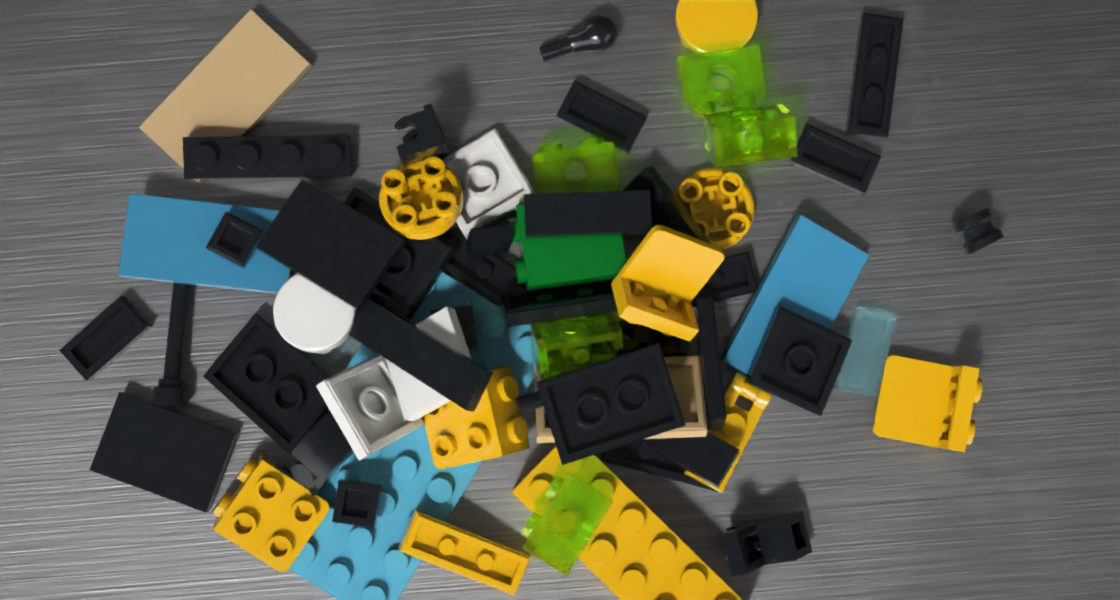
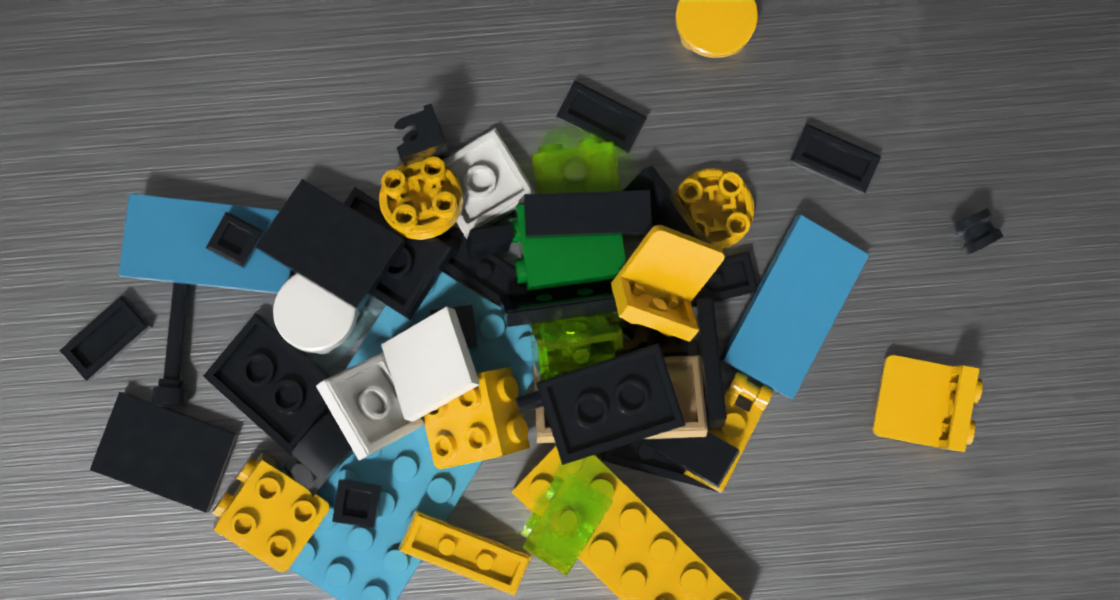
(228, 88): tan tile -> none
(267, 157): black plate -> none
(421, 354): black tile -> none
(593, 35): black piece -> none
(739, 65): clear neon green brick -> none
(750, 135): clear neon green brick -> none
(765, 542): black brick -> none
(798, 361): black tile -> none
(867, 353): clear light blue tile -> none
(874, 76): black tile -> none

